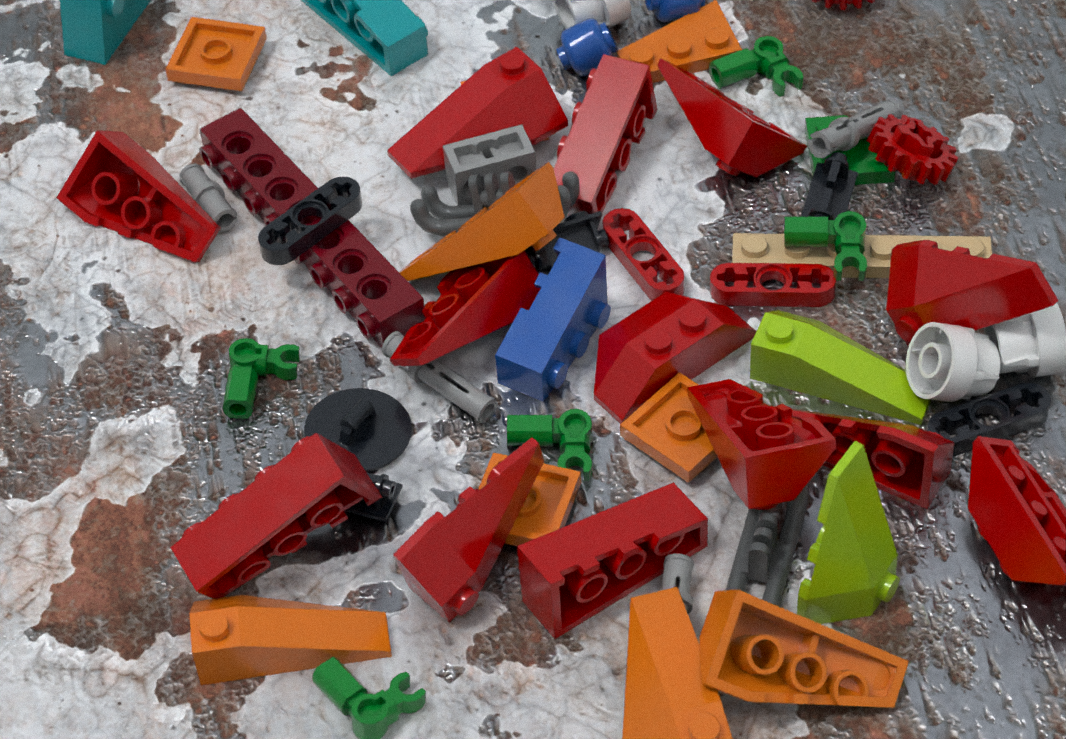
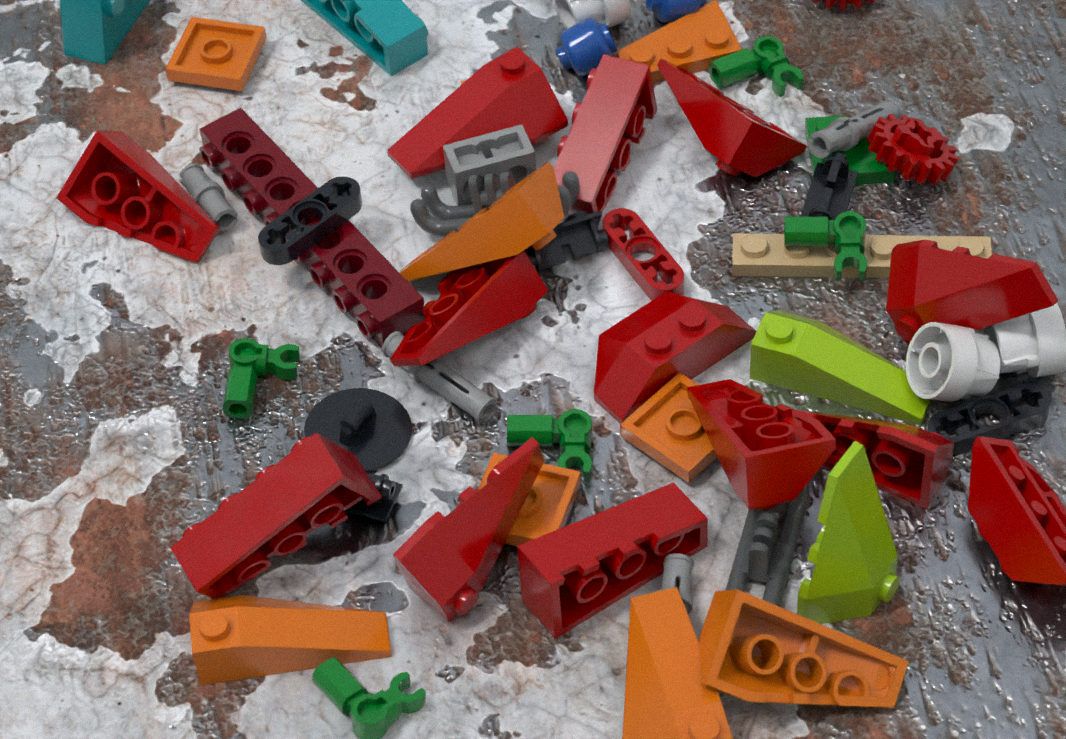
(557, 325): blue wedge -> none
(802, 296): red beam -> none

